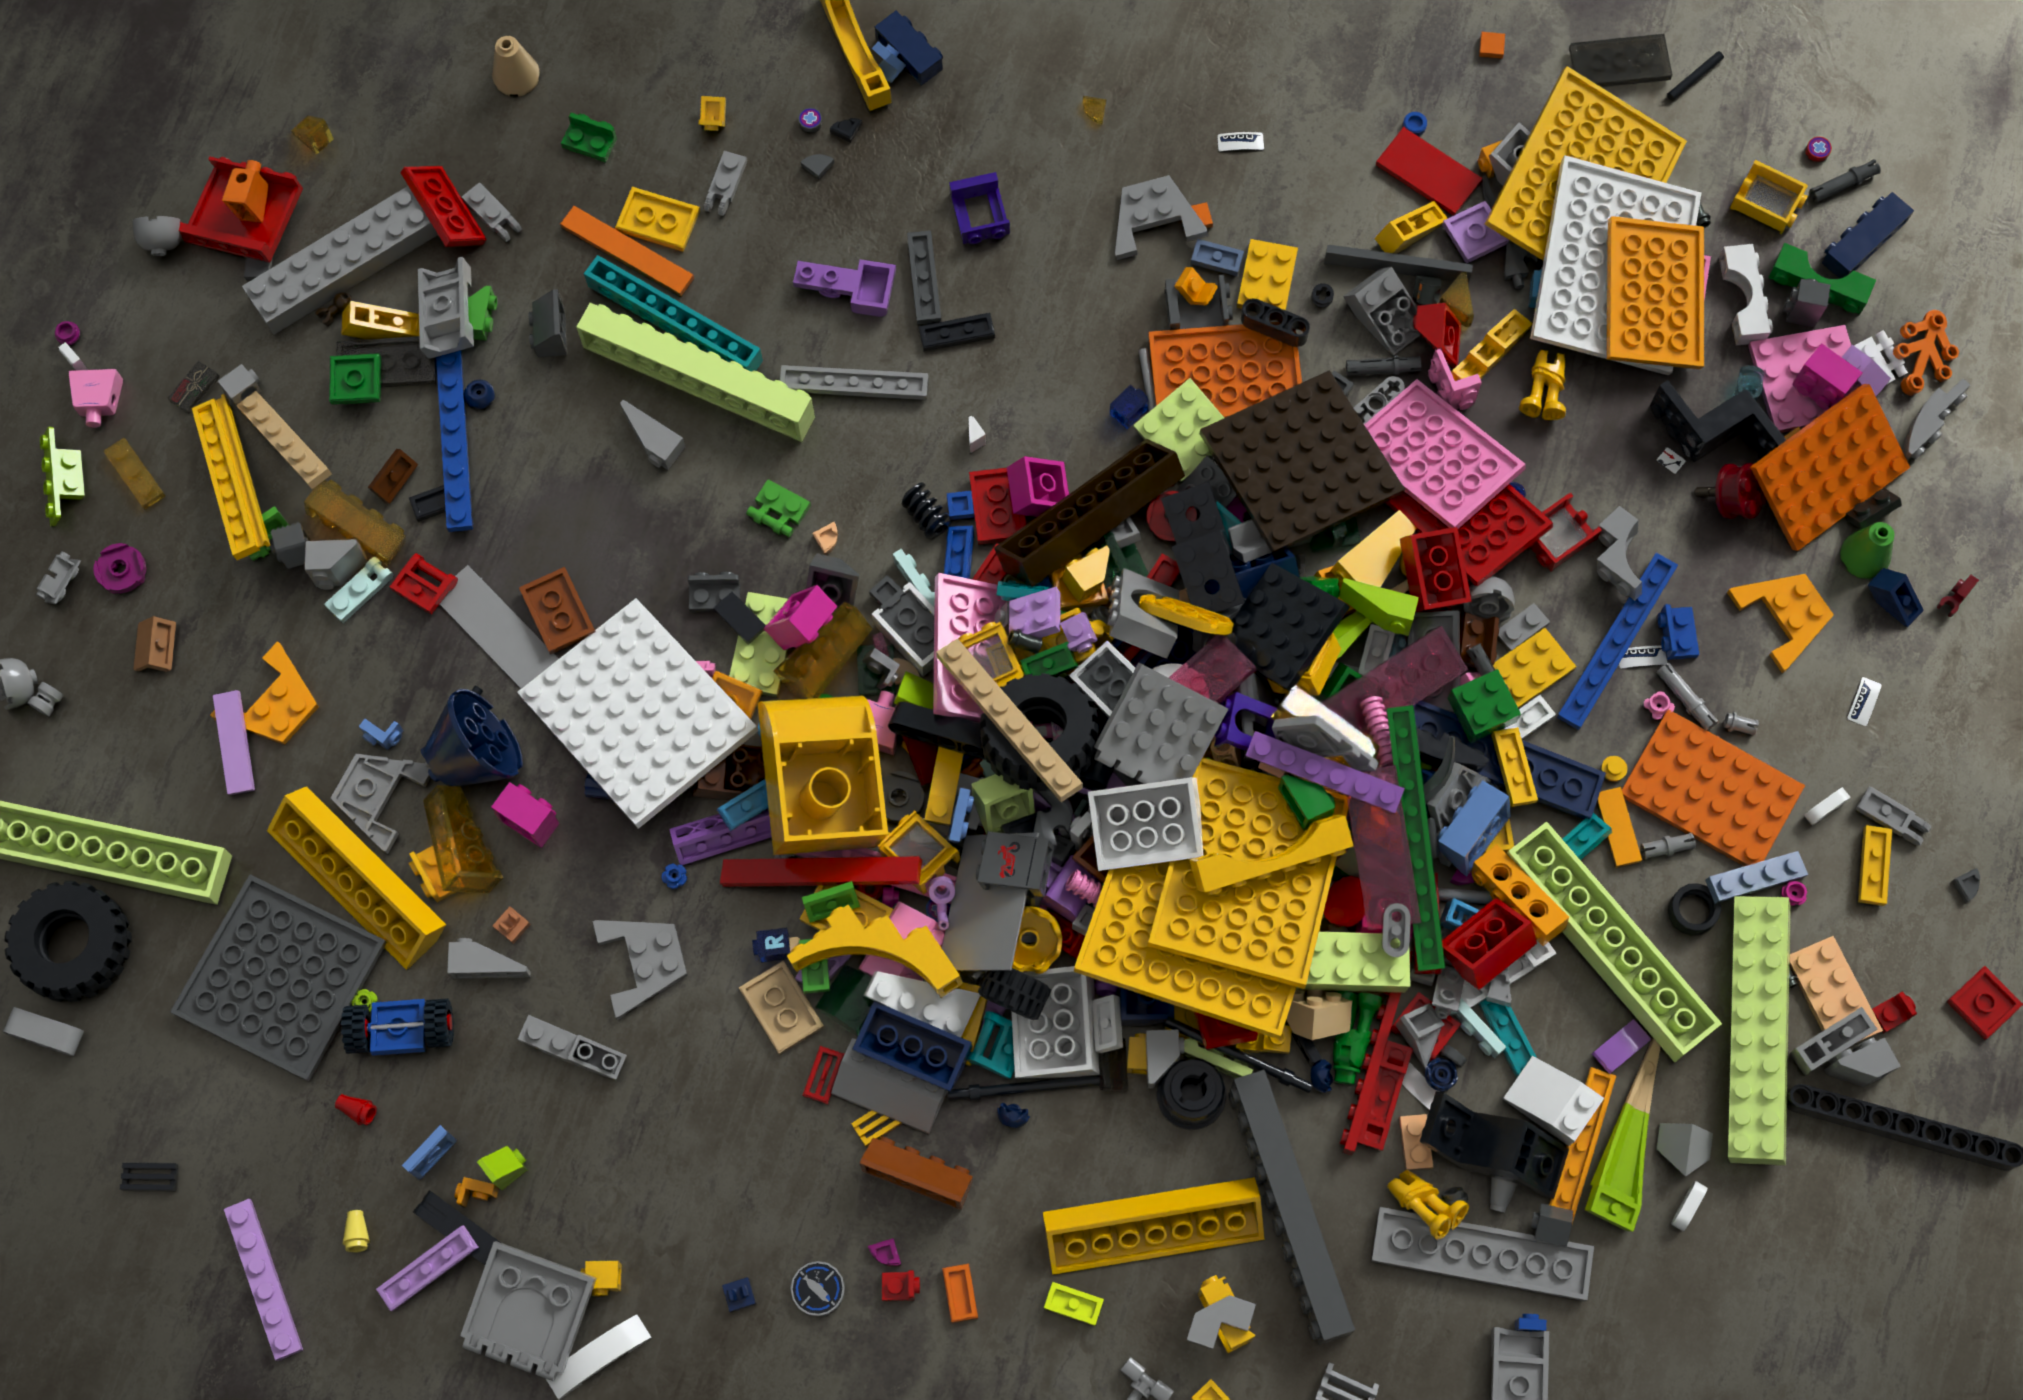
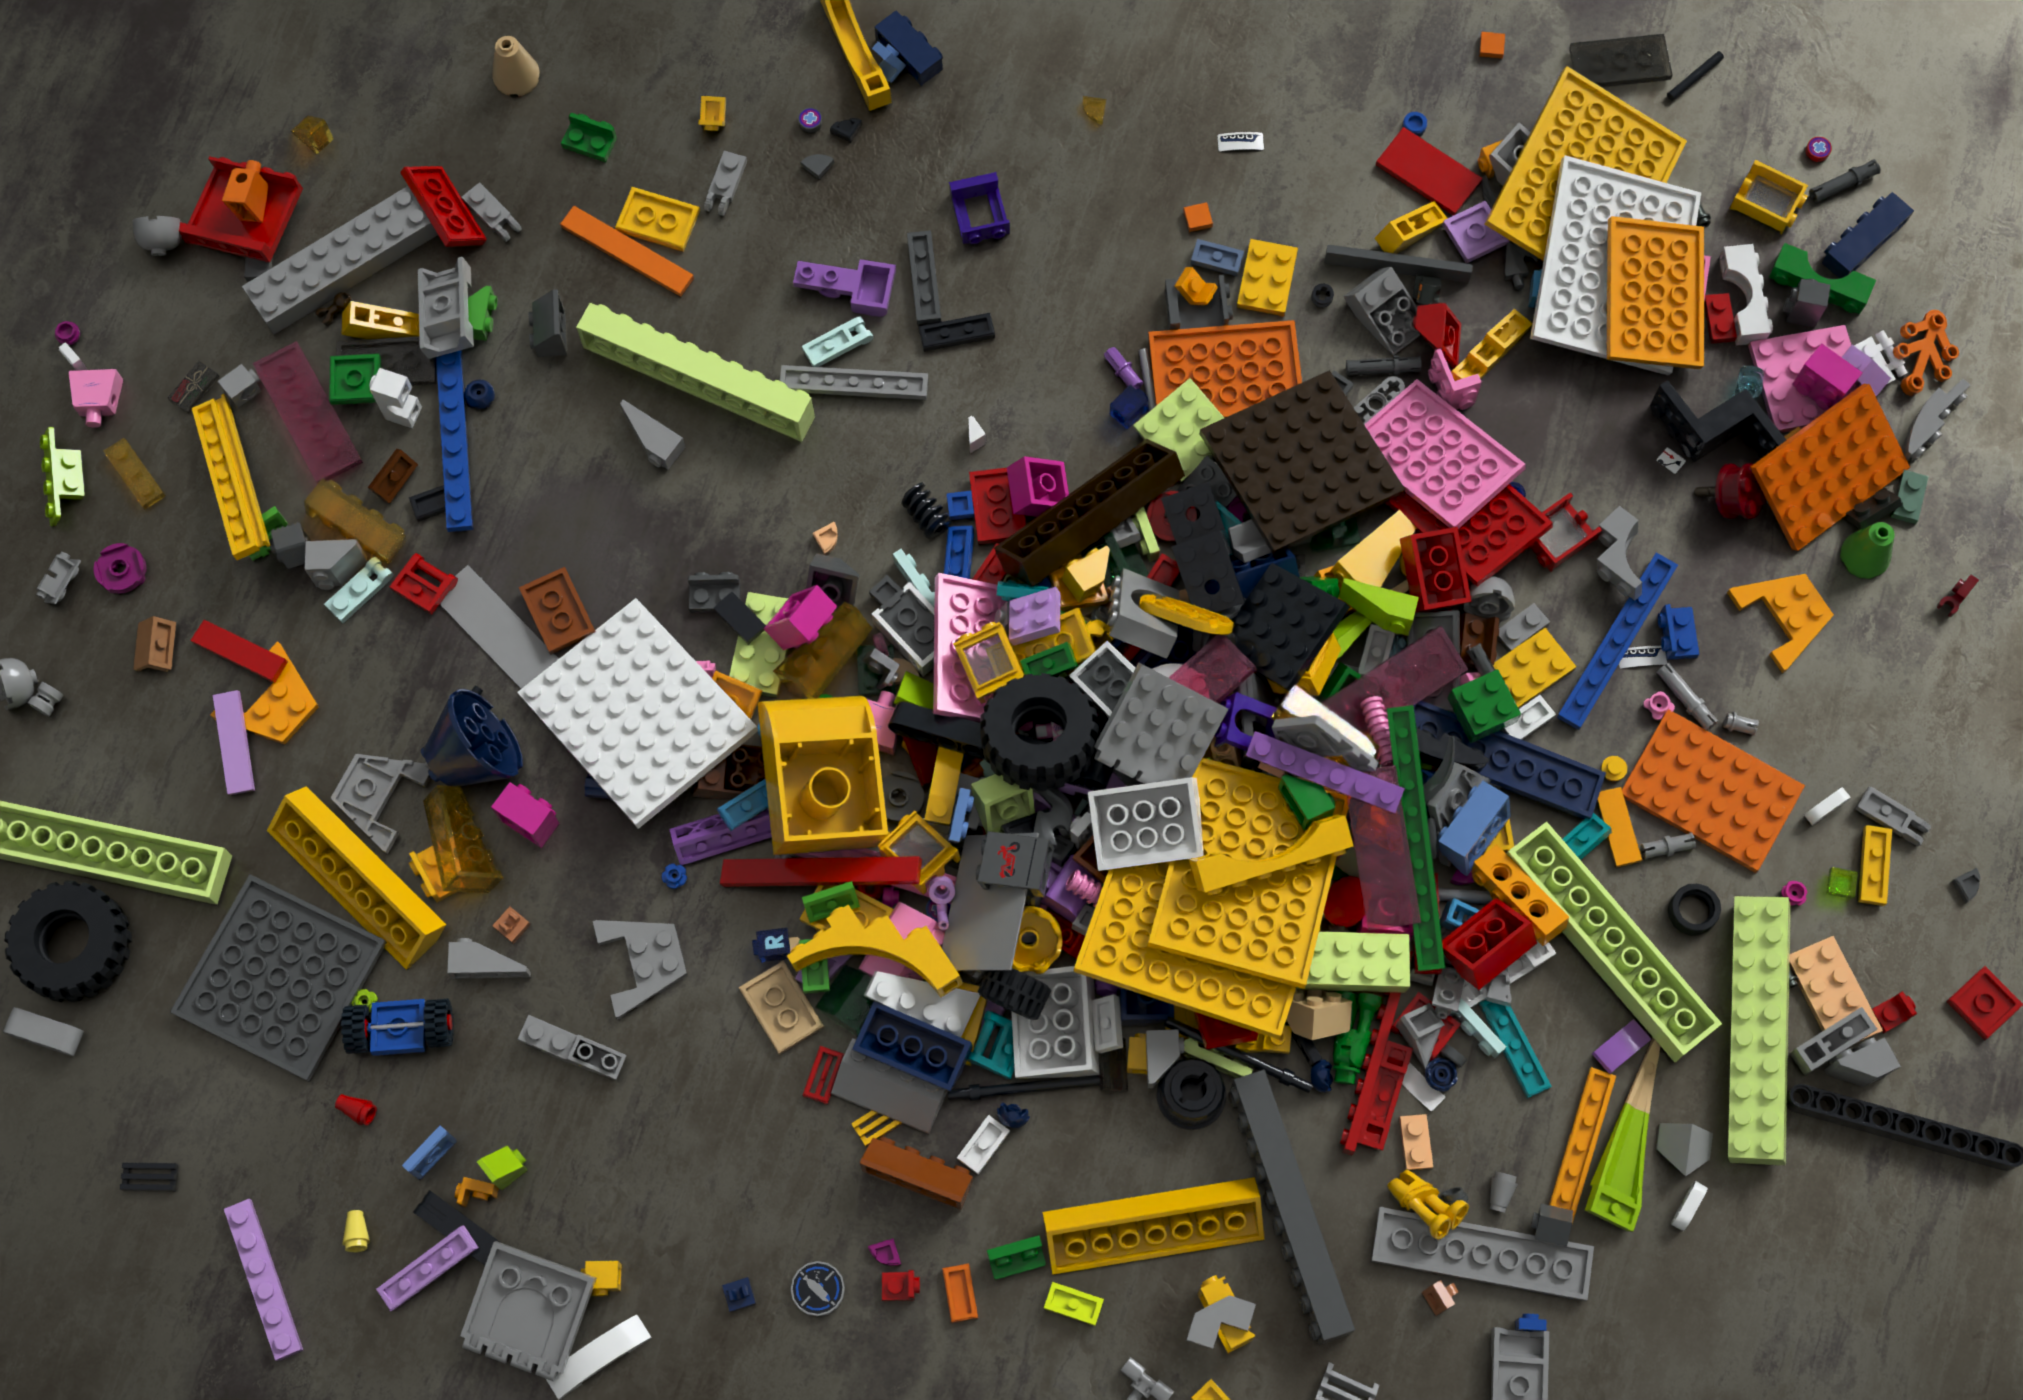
(239, 651): none -> red tile
(284, 440): tan plate -> none
(307, 412): none -> clear pink plate
(374, 735): medium blue bracket -> none
(393, 397): none -> white arch
(670, 314): teal brick -> none
(783, 503): bright green plate -> none
(837, 342): none -> light aqua plate
(983, 1144): none -> white plate
(1009, 720): tan plate -> none
(1016, 1257): none -> green bracket
(1024, 641): pearl dark grey pin -> none
(1079, 633): lavender bracket -> none
(1122, 368): none -> medium lavender axle
(1148, 542): none -> yellowish green plate
(1150, 206): light grey wing -> none
(1281, 332): black beam -> none
(1397, 929): light grey plate -> none
(1440, 1297): none -> nougat tile
(1459, 300): clear yellow slope -> none
(1494, 1145): black bracket -> none
(1514, 767): yellow plate -> none
(1553, 377): yellow piece -> none
(1553, 1100): white slope -> none
(1720, 318): none -> red plate
(1756, 877): plate -> none
(1842, 882): none -> clear neon green plate
(1864, 701): white sticker -> none
(1896, 595): dark blue slope -> none
(1911, 491): none -> sand green plate

